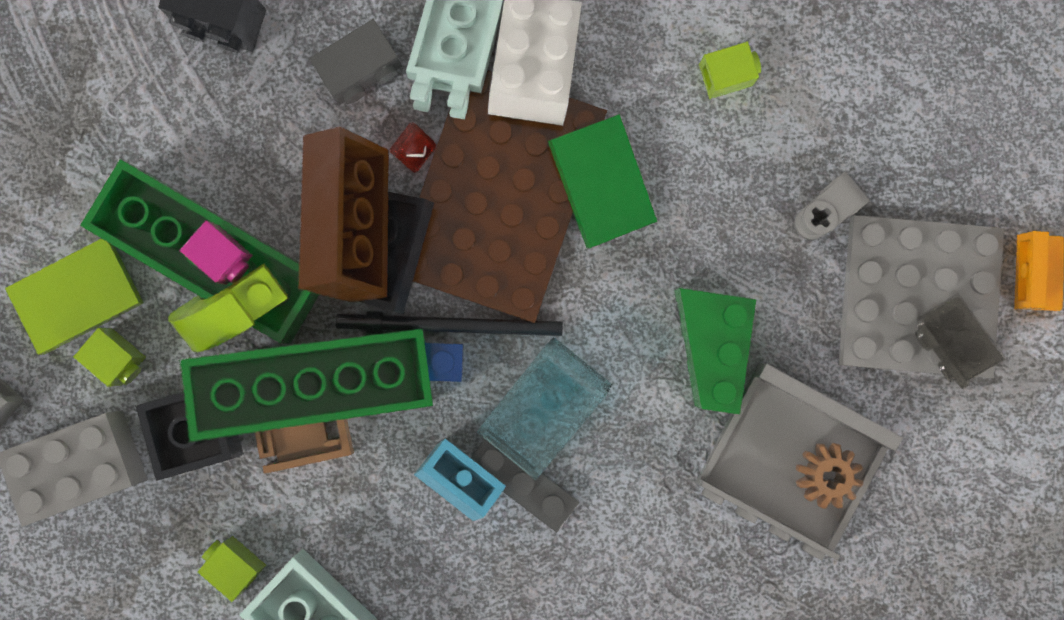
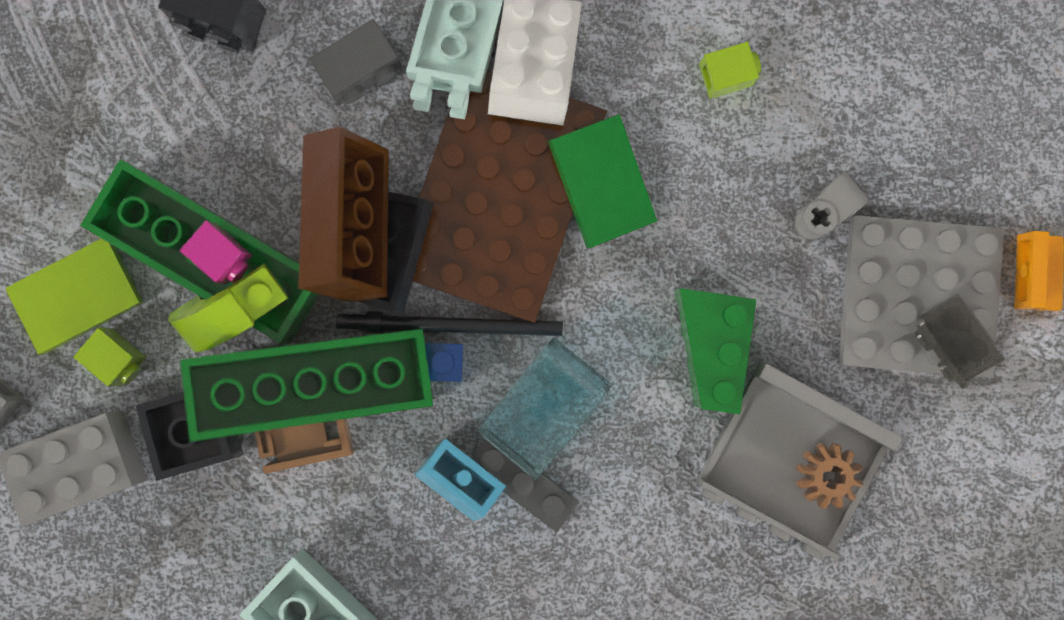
(230, 567): lime brick -> none
(413, 148): clear red slope -> none

